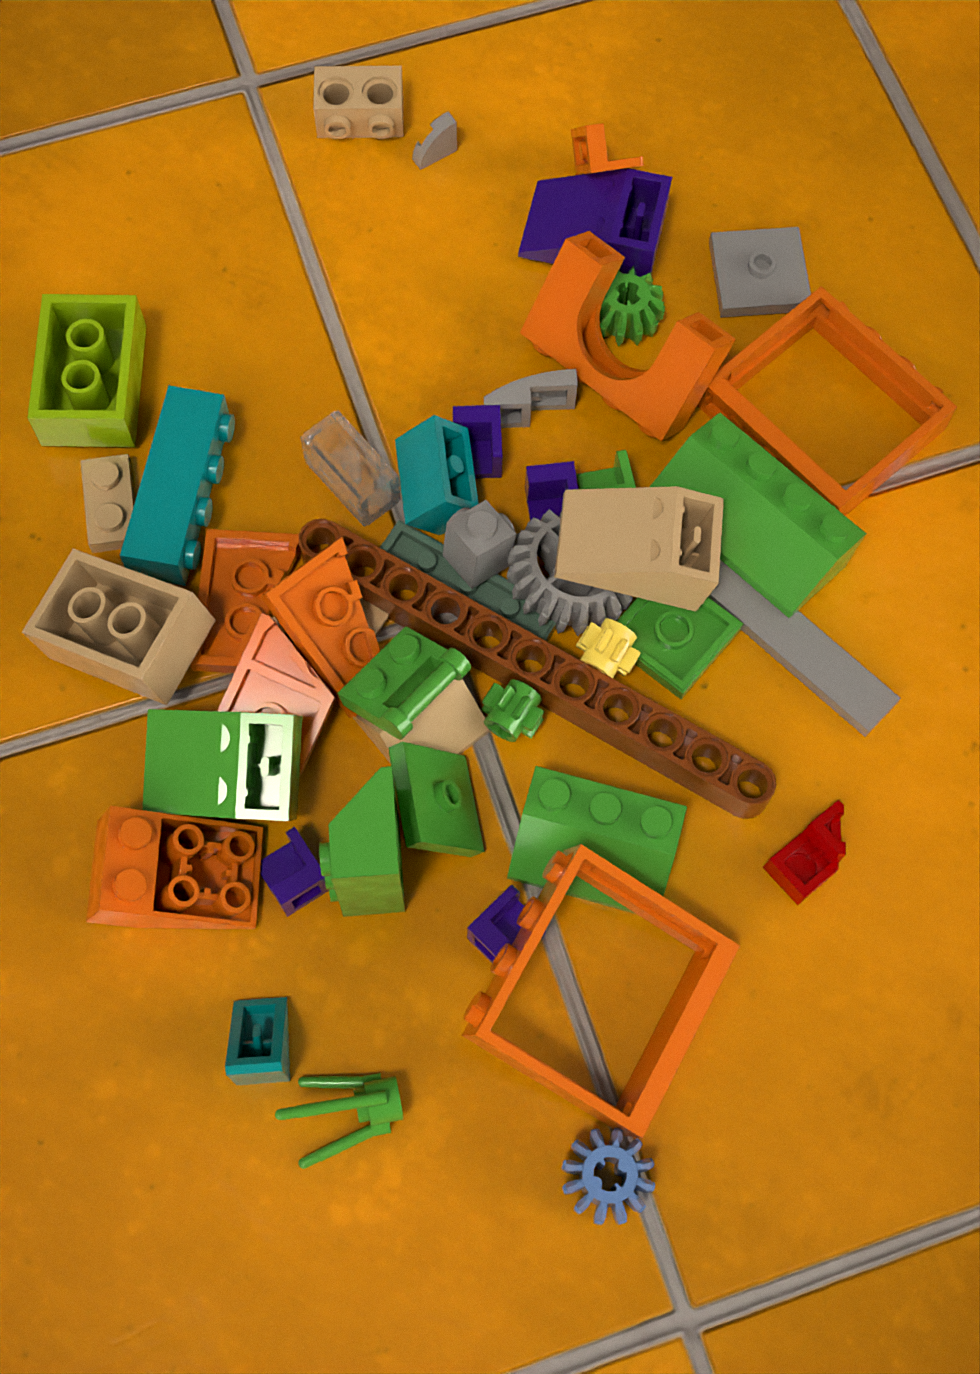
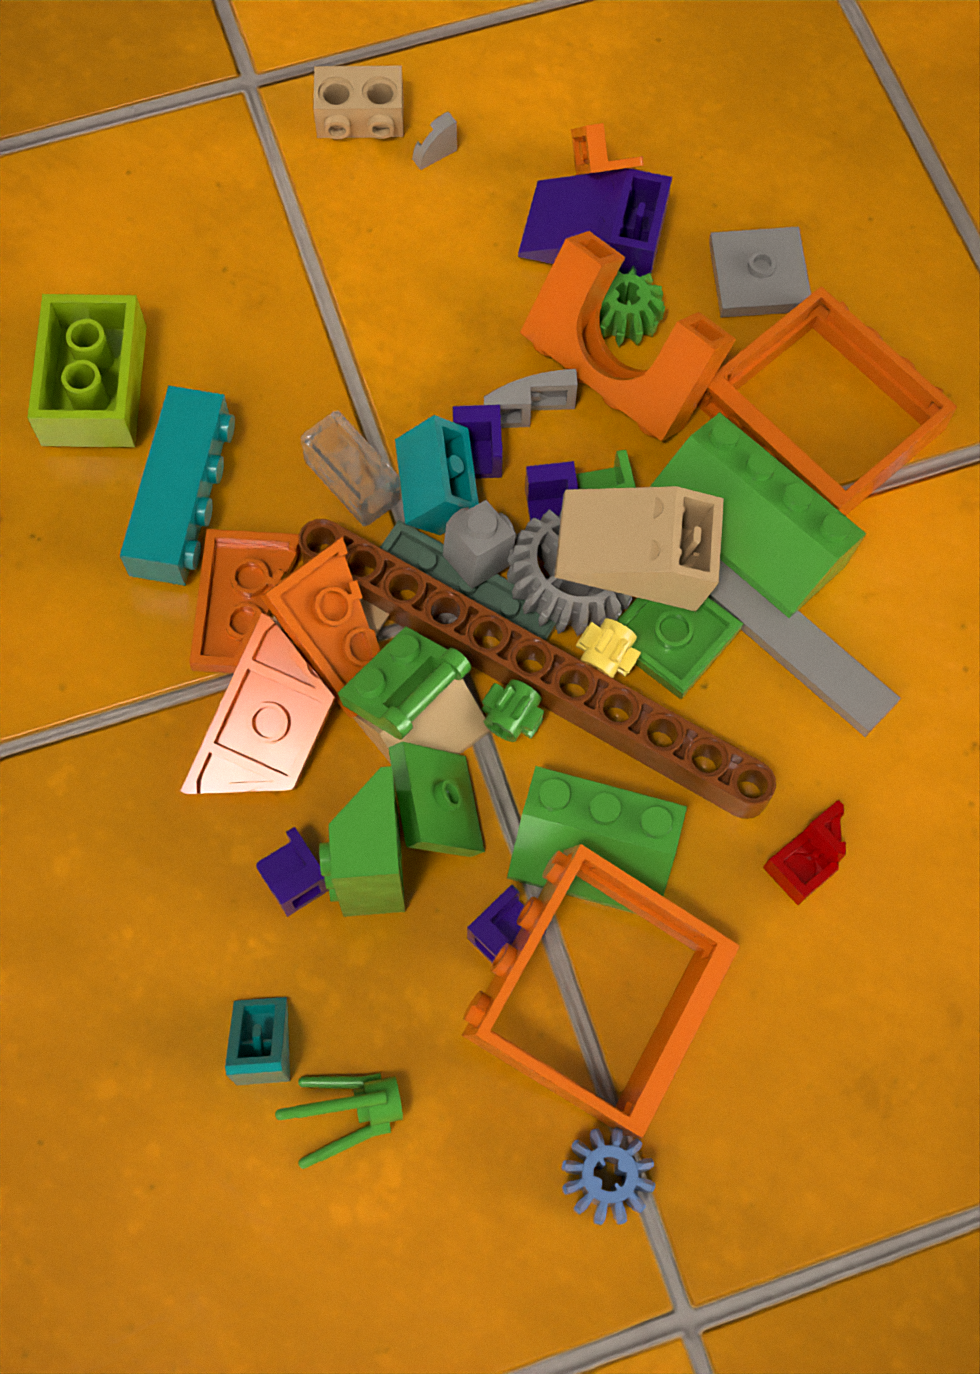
(107, 500): tan plate -> none
(120, 626): tan brick -> none
(174, 871): orange slope -> none
(222, 764): bright green slope -> none

